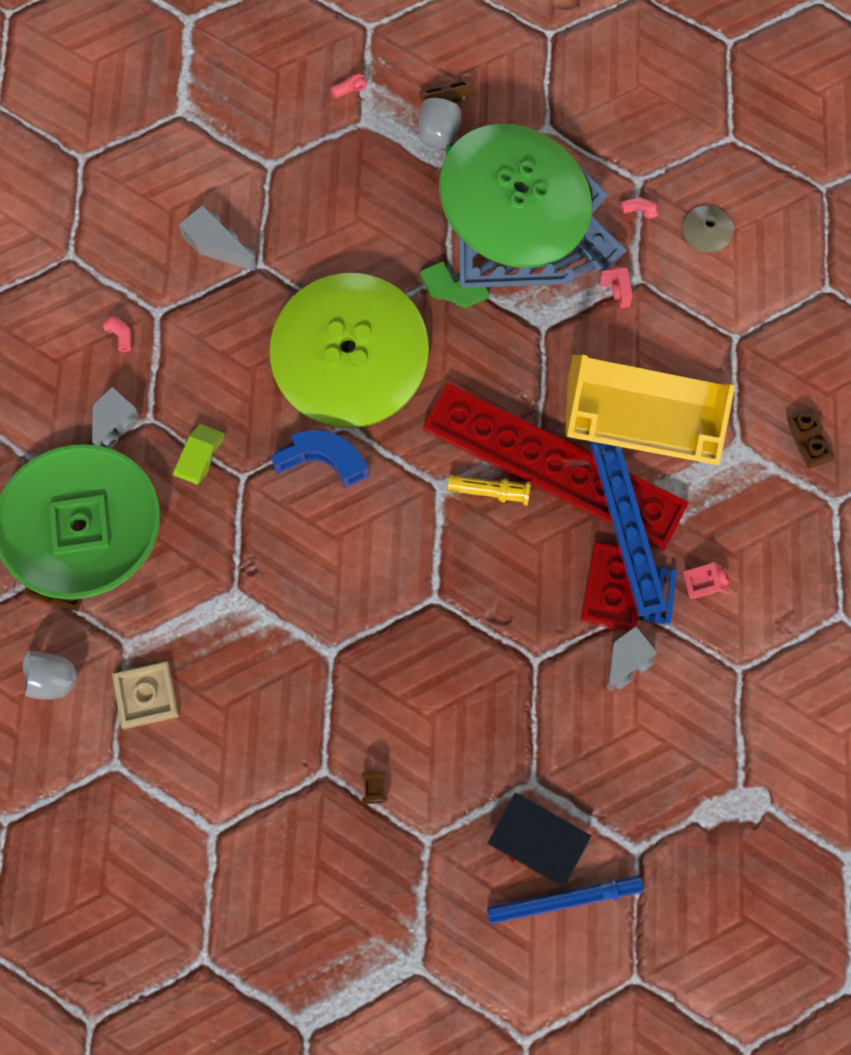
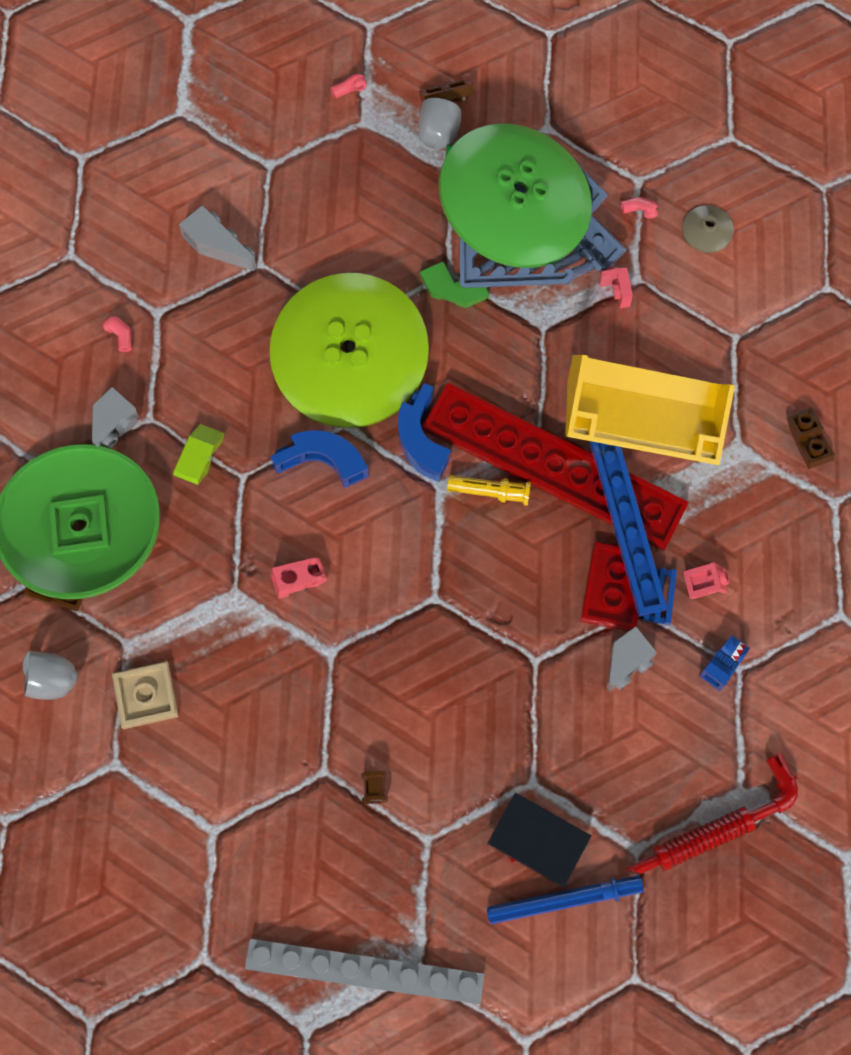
(297, 576): none -> coral leg
(364, 971): none -> light grey plate
(419, 451): none -> blue arch
(725, 663): none -> blue leg
(725, 828): none -> red piece

